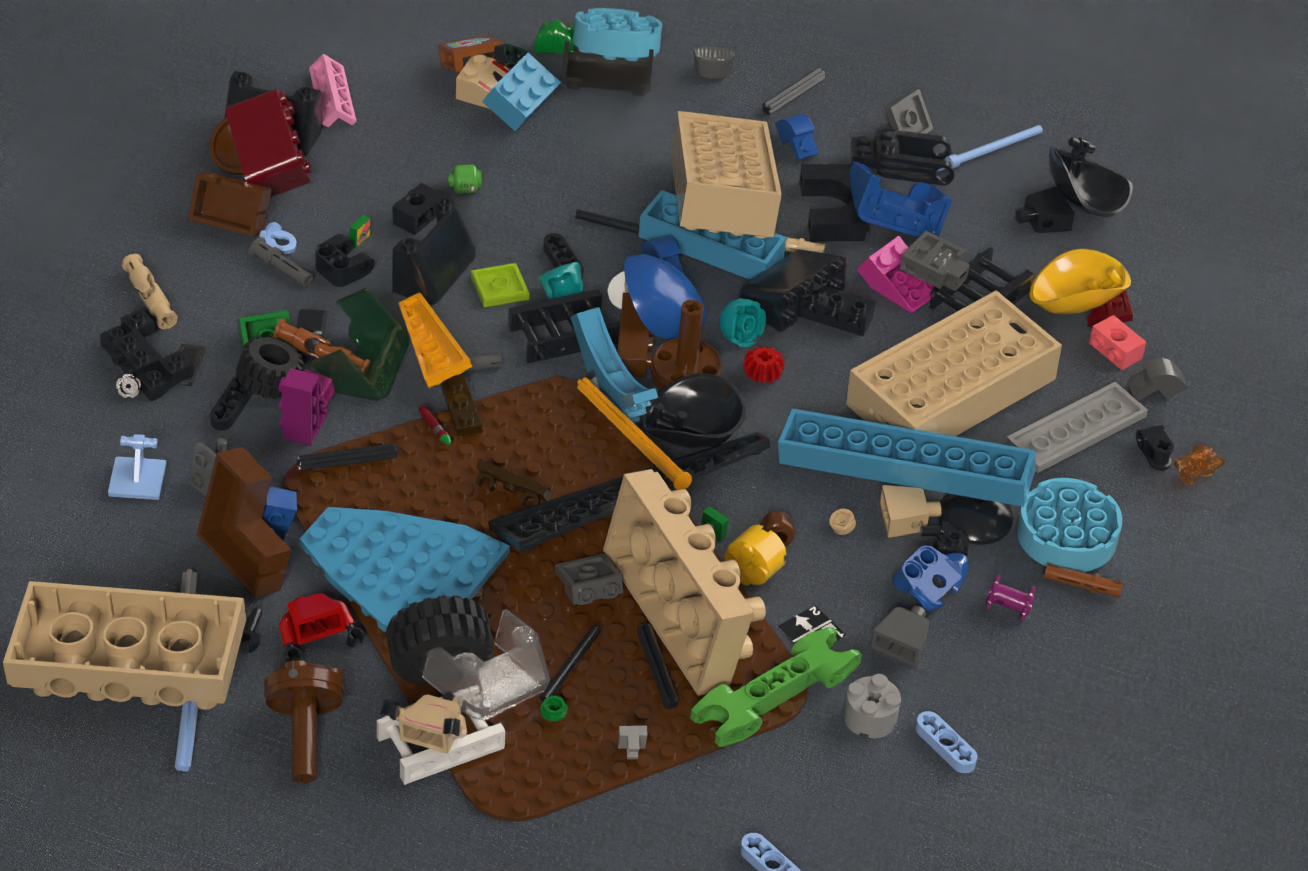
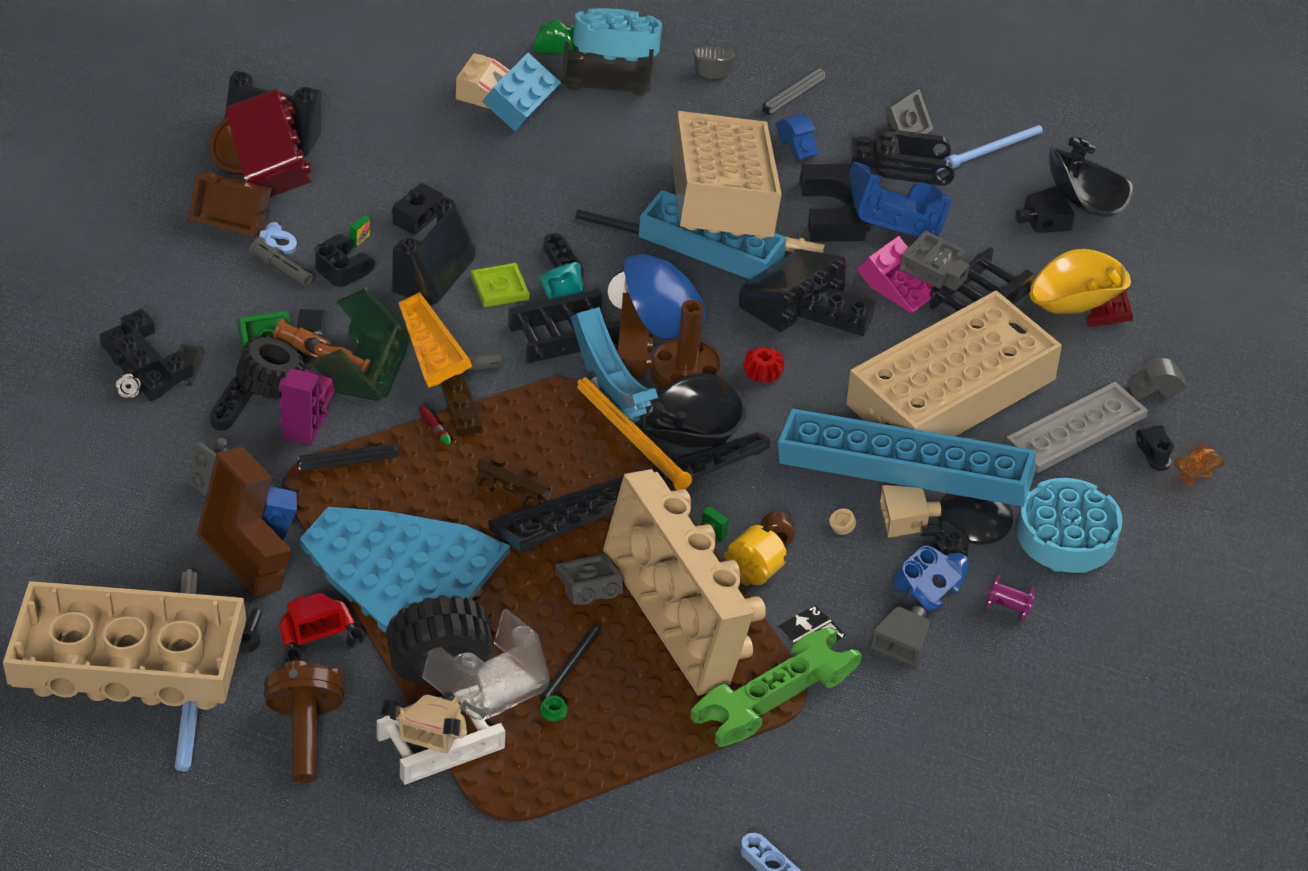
(137, 476): light blue plate -> none
(150, 291): tan piece -> none
(335, 95): bright pink fence -> none
(453, 52): dark orange panel -> none
(465, 179): bright green head -> none
(508, 55): black beam -> none
(632, 739): light grey tile -> none
(657, 666): black axle -> none
(663, 248): blue brick -> none
(742, 322): teal cylinder -> none
(872, 706): light grey brick -> none
(948, 753): light blue beam -> none
(1087, 581): dark orange pin -> none
(1117, 342): coral brick -> none

